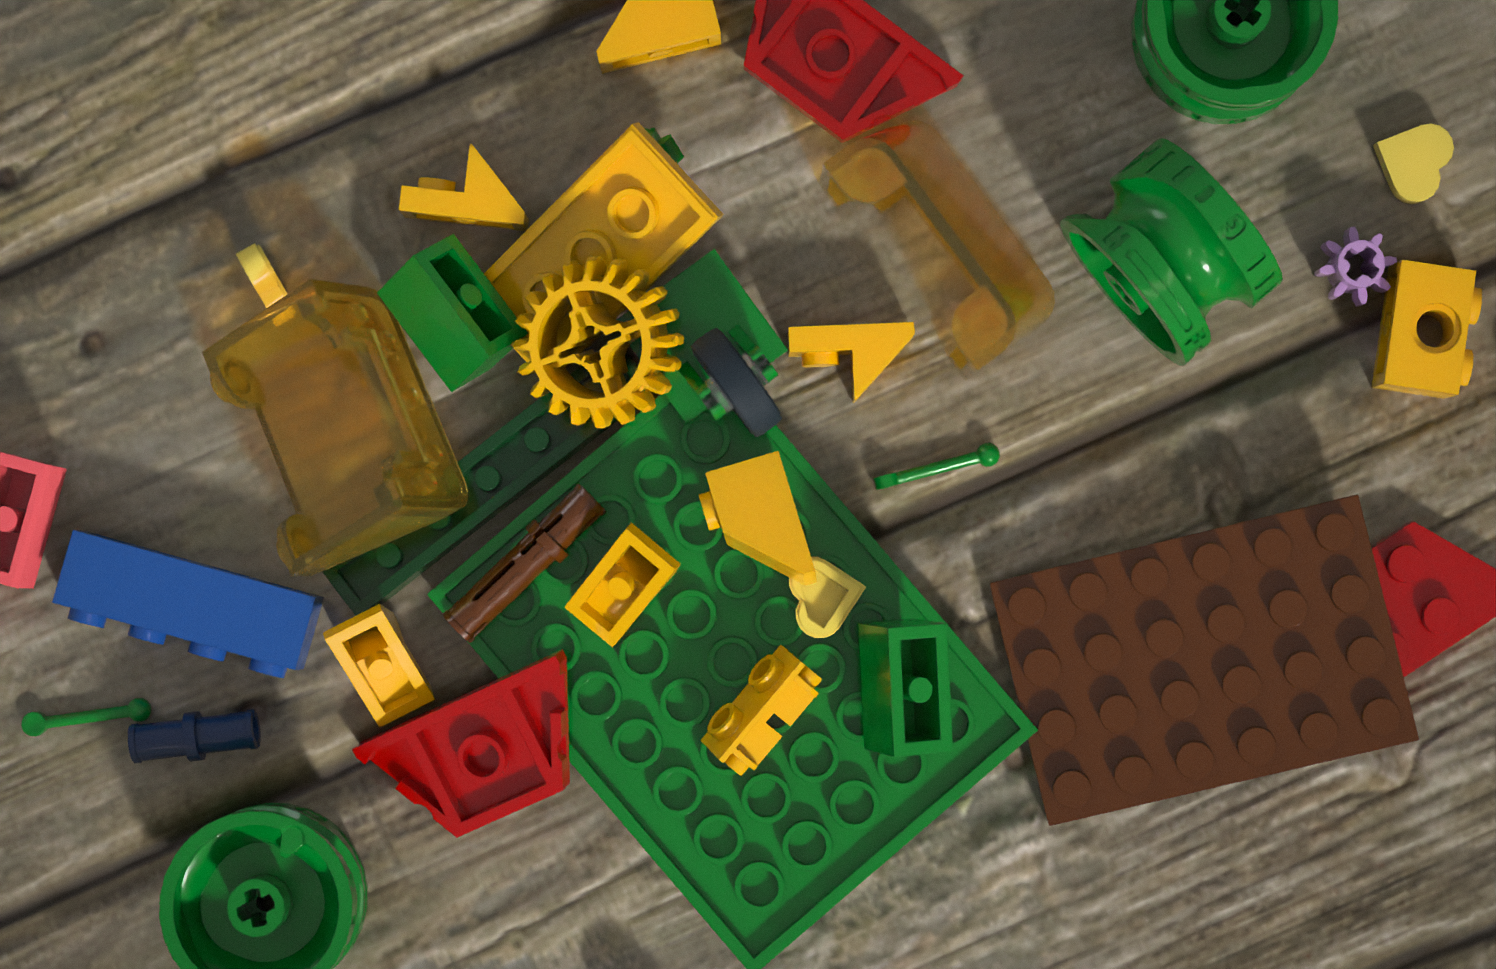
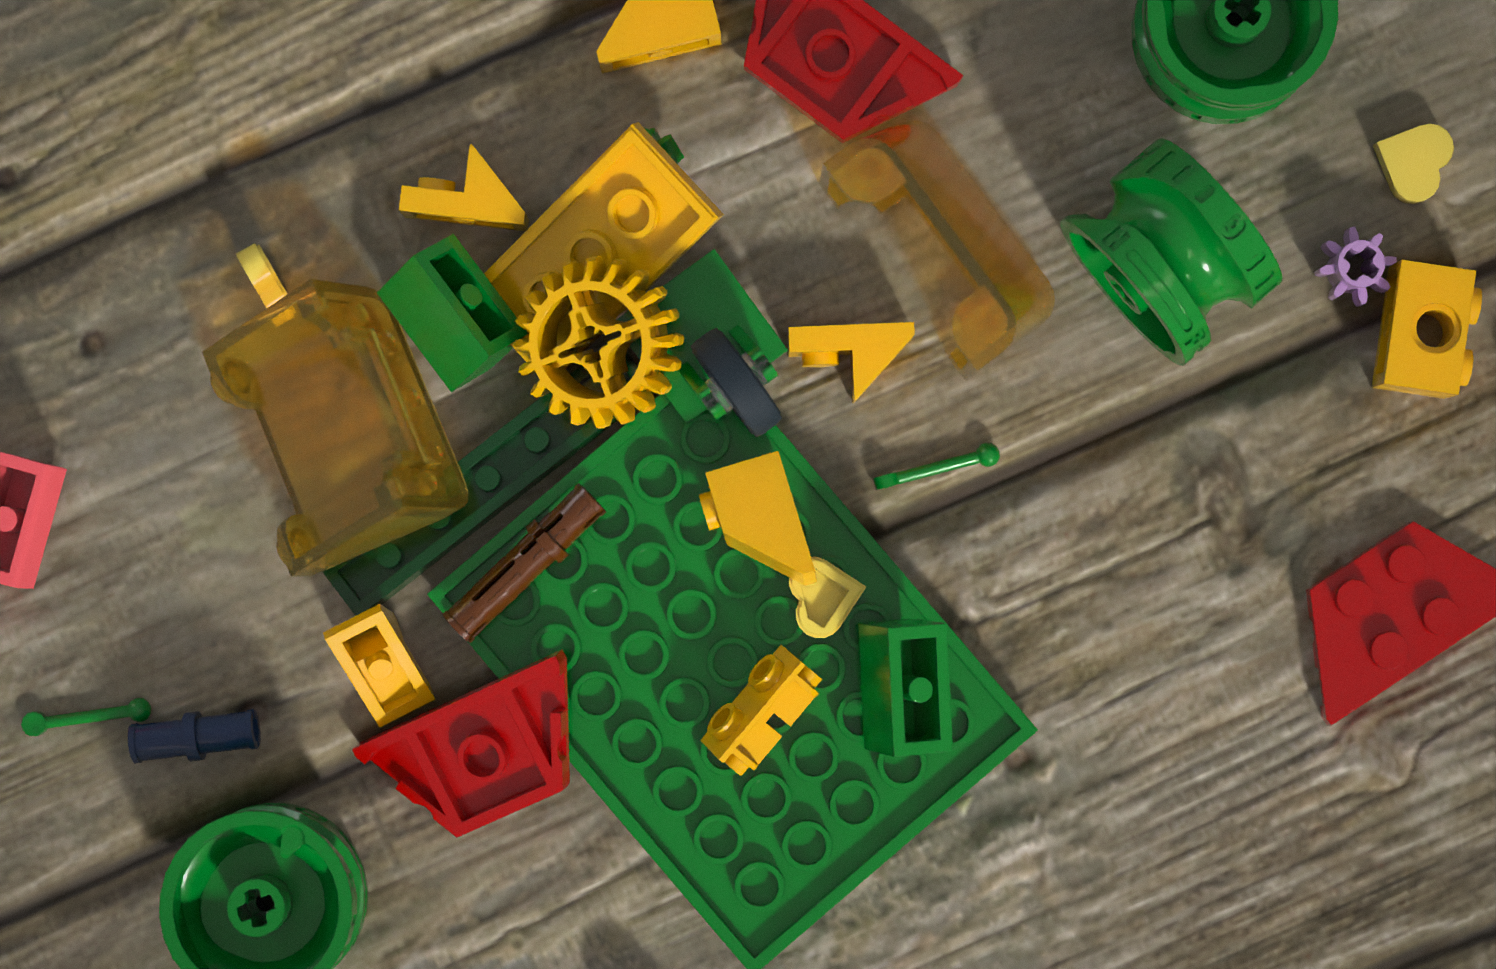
(187, 601): blue brick -> none
(622, 585): yellow slope -> none
(1204, 660): reddish brown plate -> none

